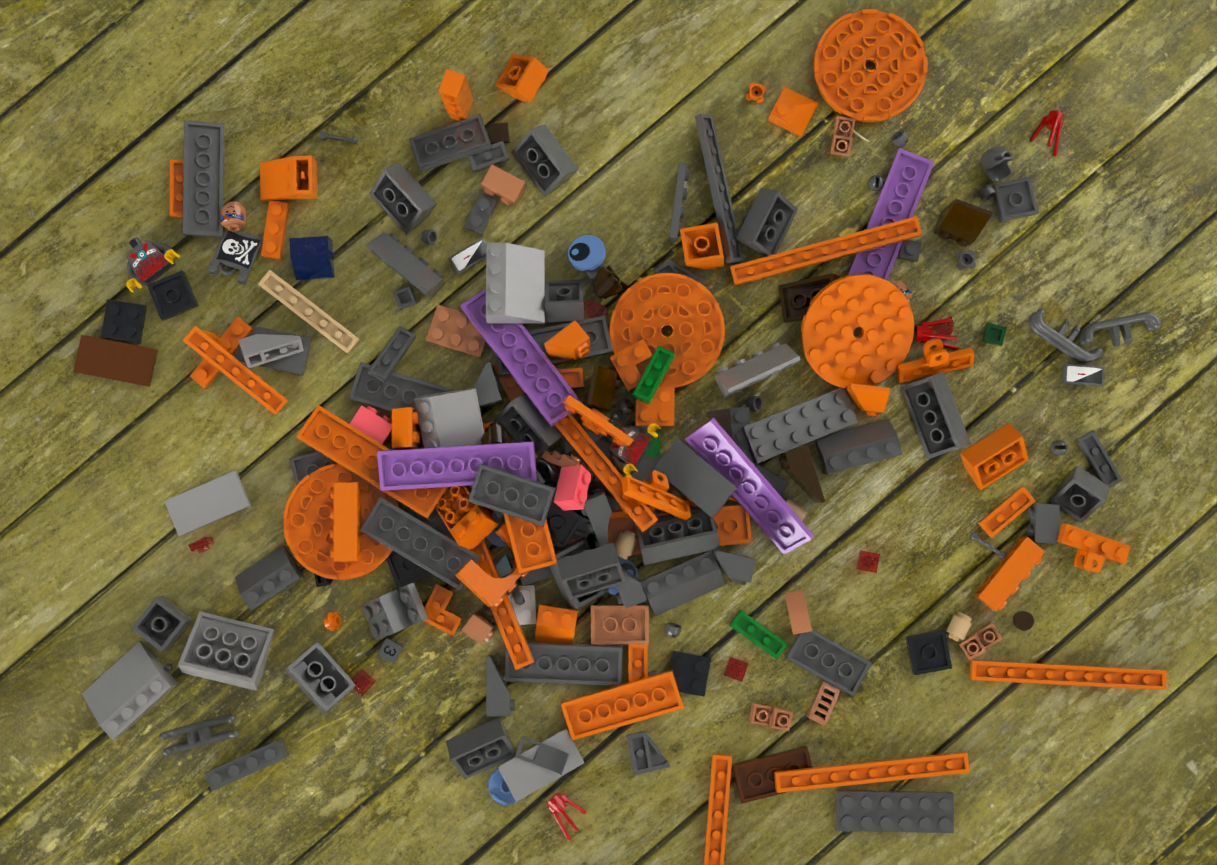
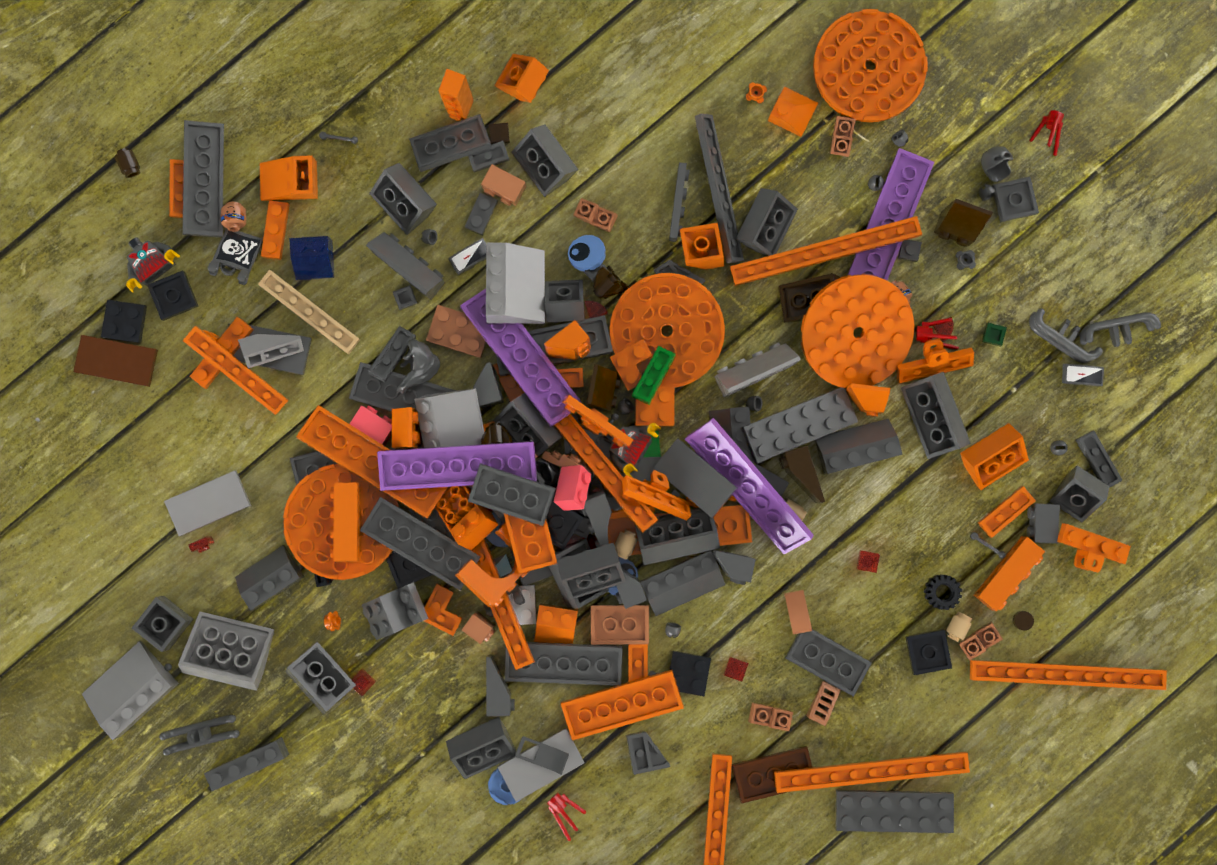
(127, 162): none -> dark brown brick
(390, 650): dark grey tile -> none
(422, 365): none -> dark grey piece
(595, 215): none -> nougat slope
(758, 634): green tile -> none
(954, 595): none -> black tyre

